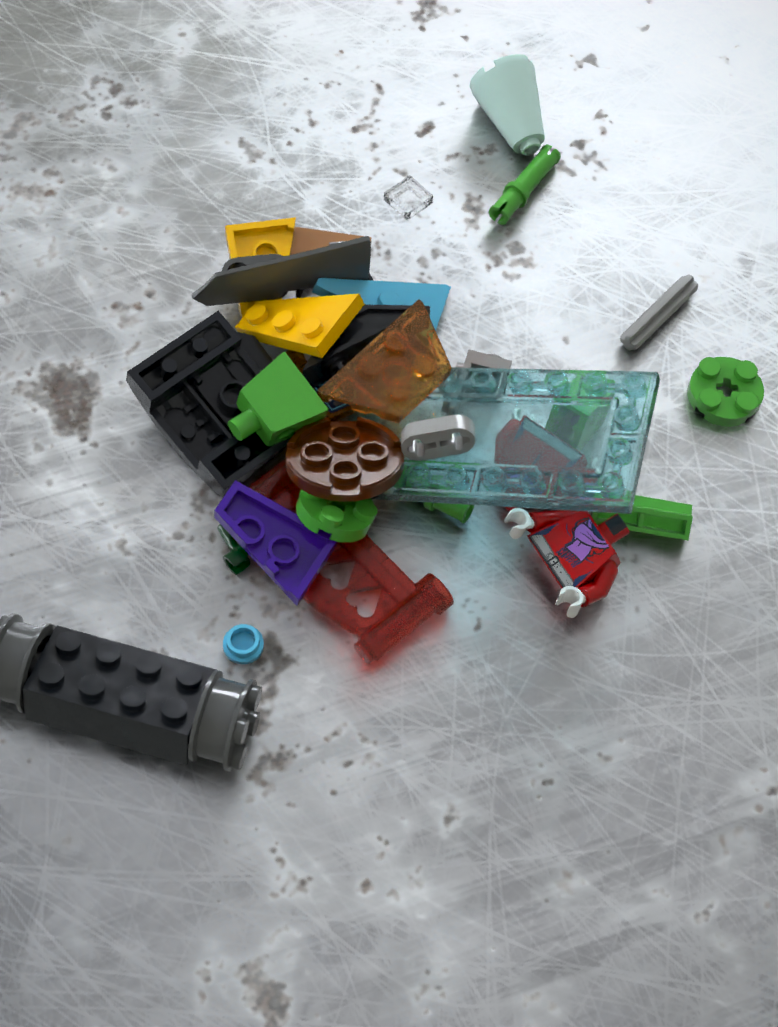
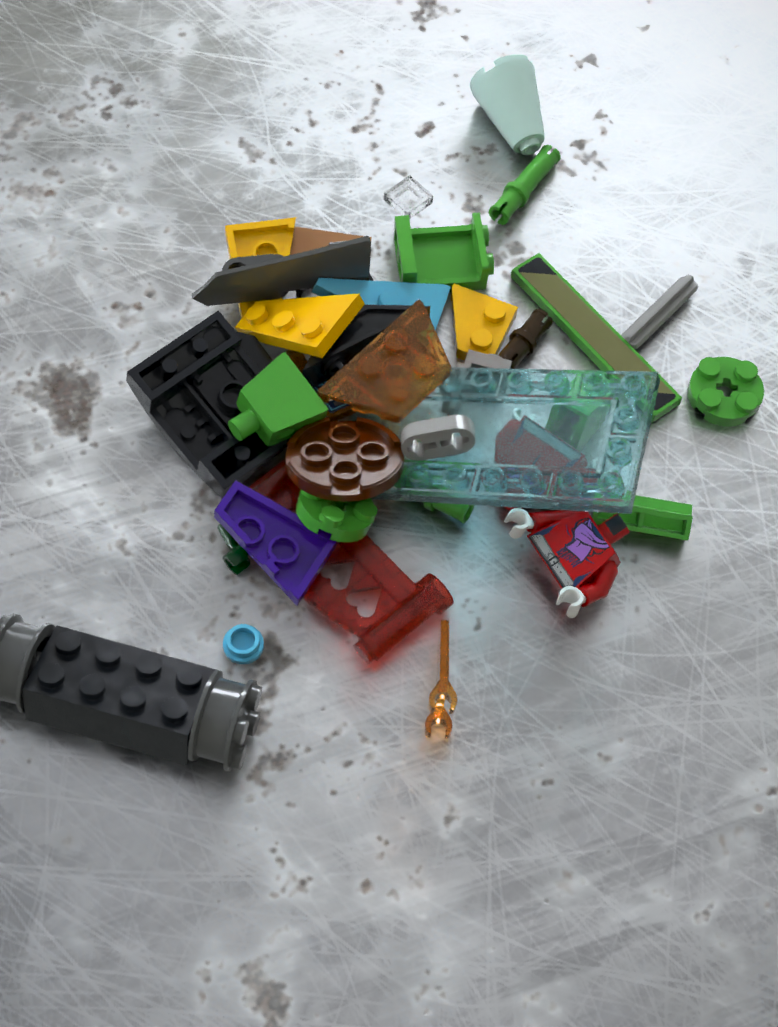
(443, 253): none -> bright green panel
(443, 688): none -> clear orange flag
(479, 321): none -> yellow wing
(524, 339): none -> dark brown pin
(586, 326): none -> tile

